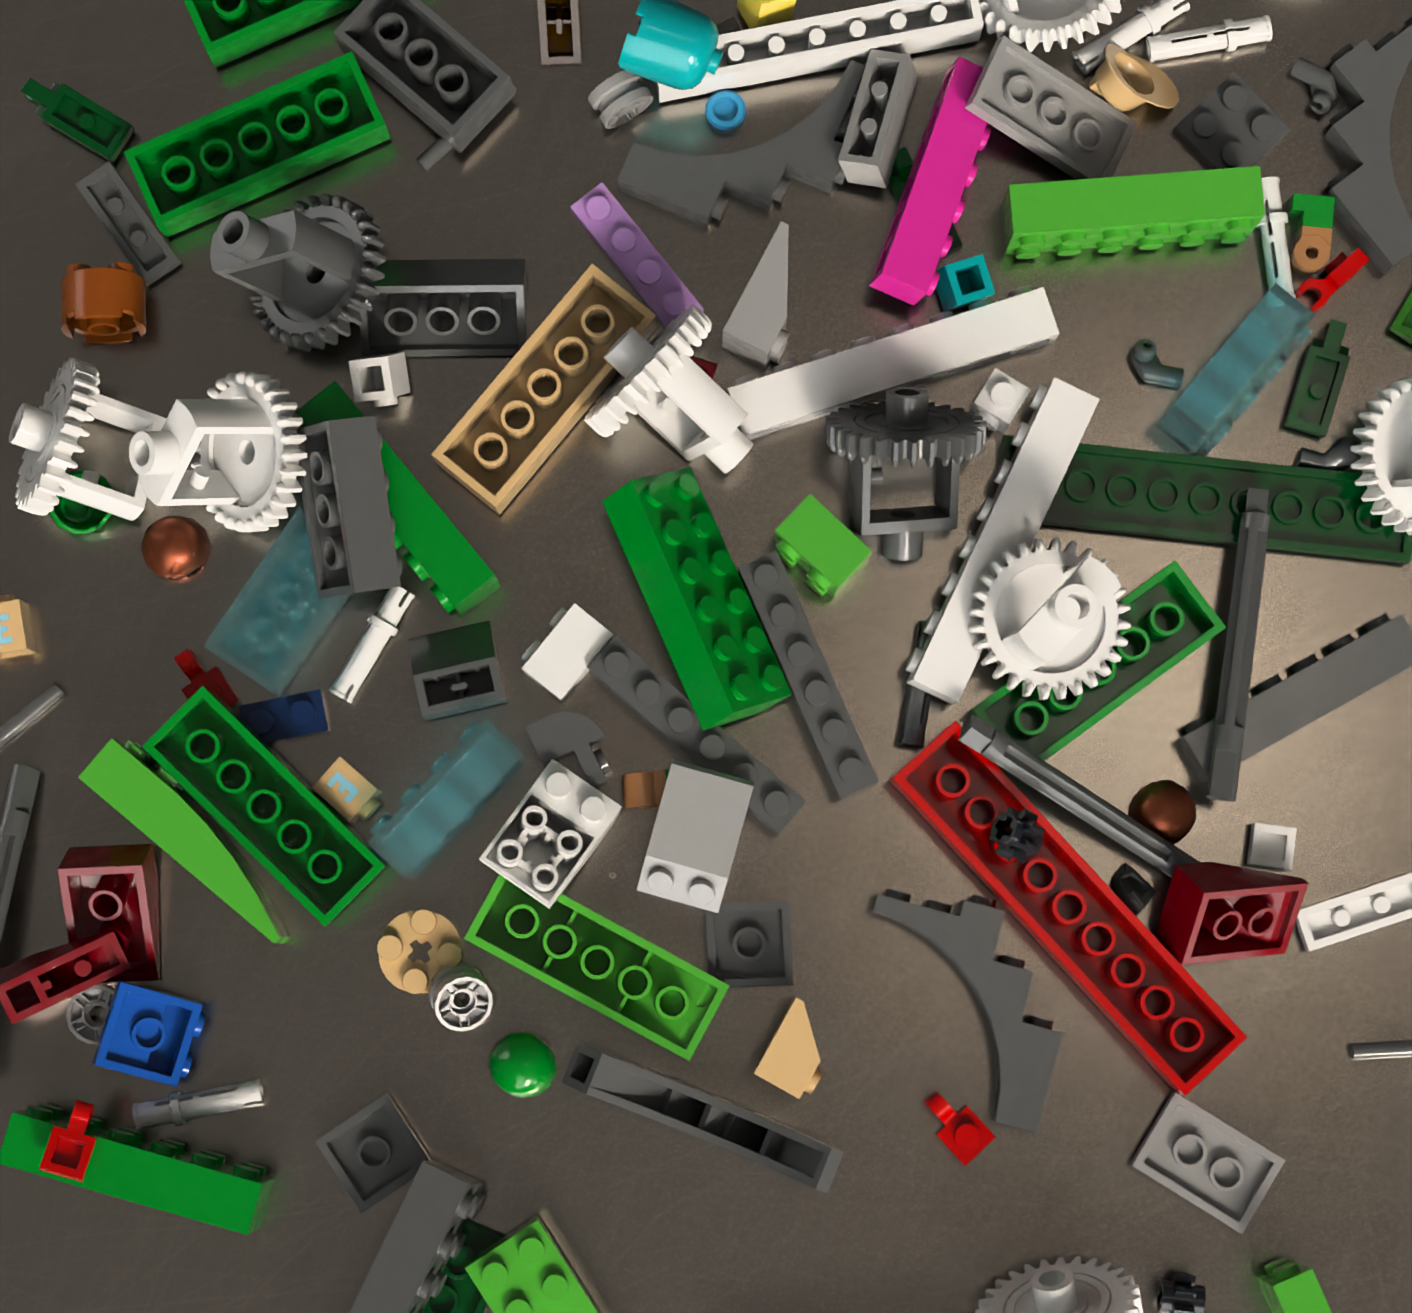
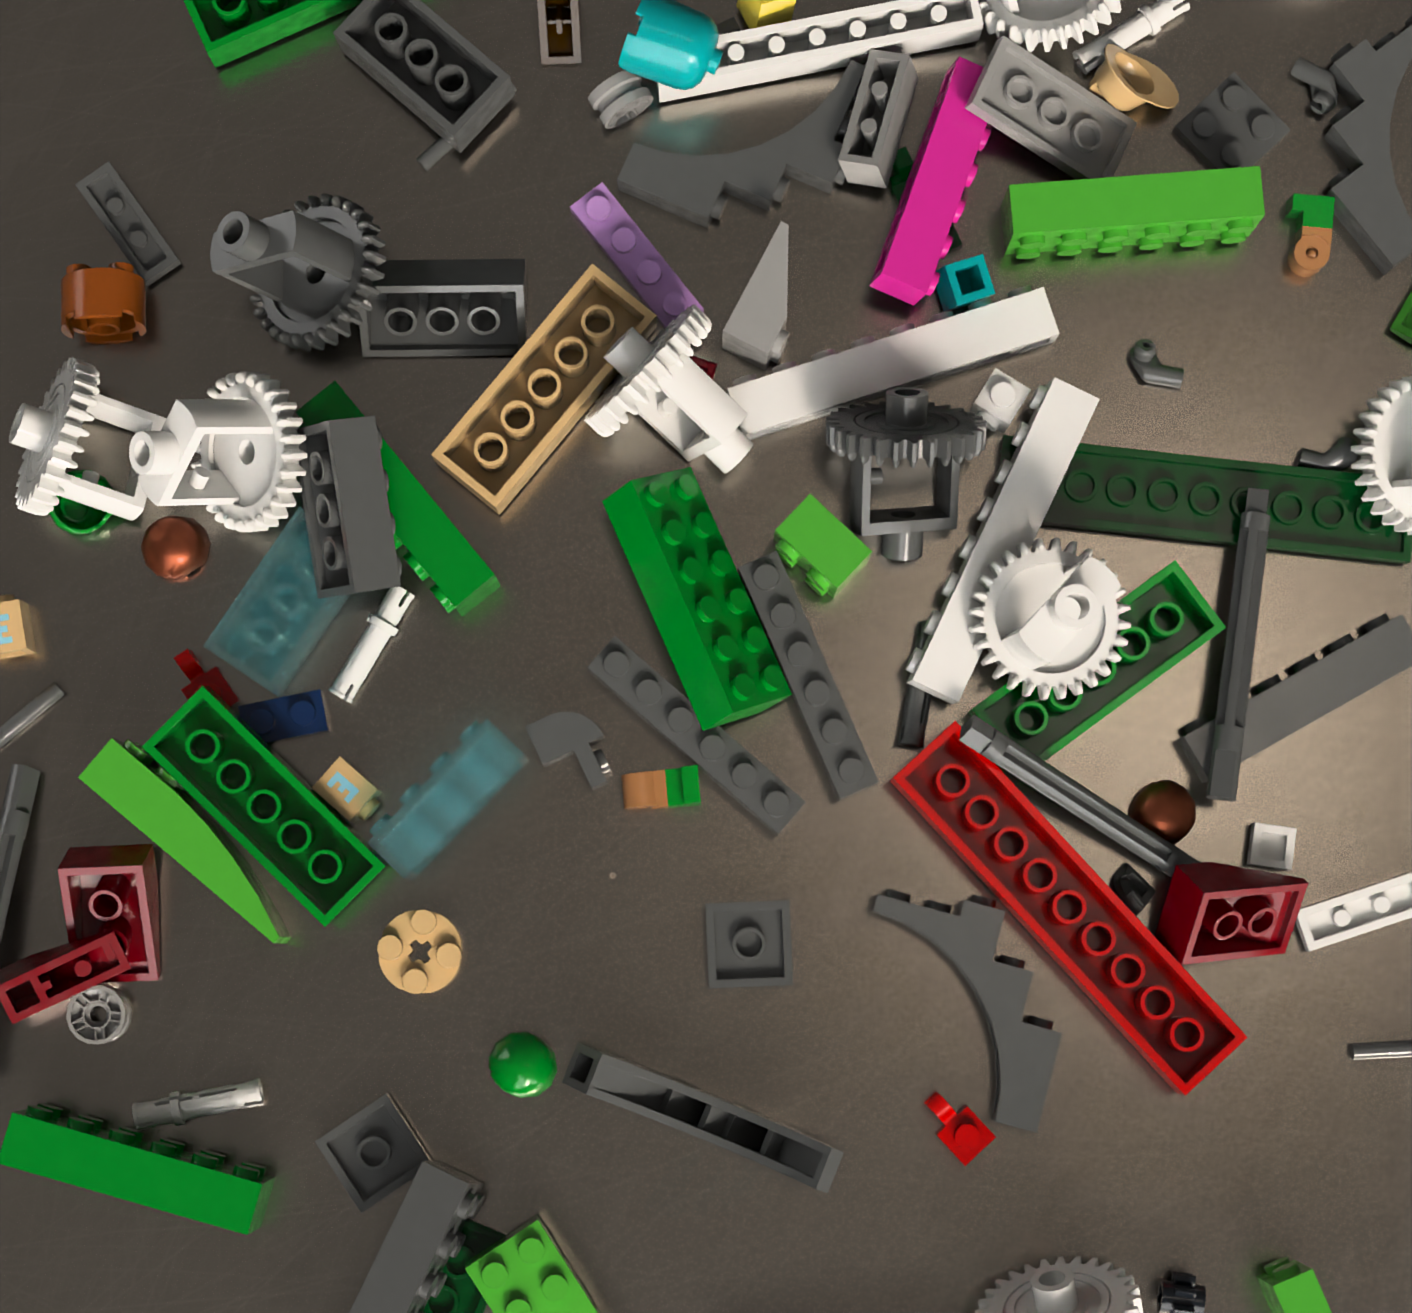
(70, 1149): red plate -> none
(79, 118): dark green hinge -> none
(149, 1034): blue plate -> none
(257, 145): green brick -> none
(379, 378): white brick -> none
(456, 670): dark grey slope -> none
(458, 1013): light grey wheel -> none
(551, 833): white slope -> none
(563, 656): white brick -> none
(599, 965): bright green slope -> none
(695, 836): light grey slope -> none
(725, 112): dark azure tile -> none
(791, 1053): tan slope -> none
(1016, 834): black gear -> none
(1207, 1162): light grey plate -> none
(1210, 38): white pin -> none
(1243, 362): clear light blue brick -> none
(1274, 237): white pin -> none
(1319, 382): dark green hinge -> none
(1339, 272): red plate -> none

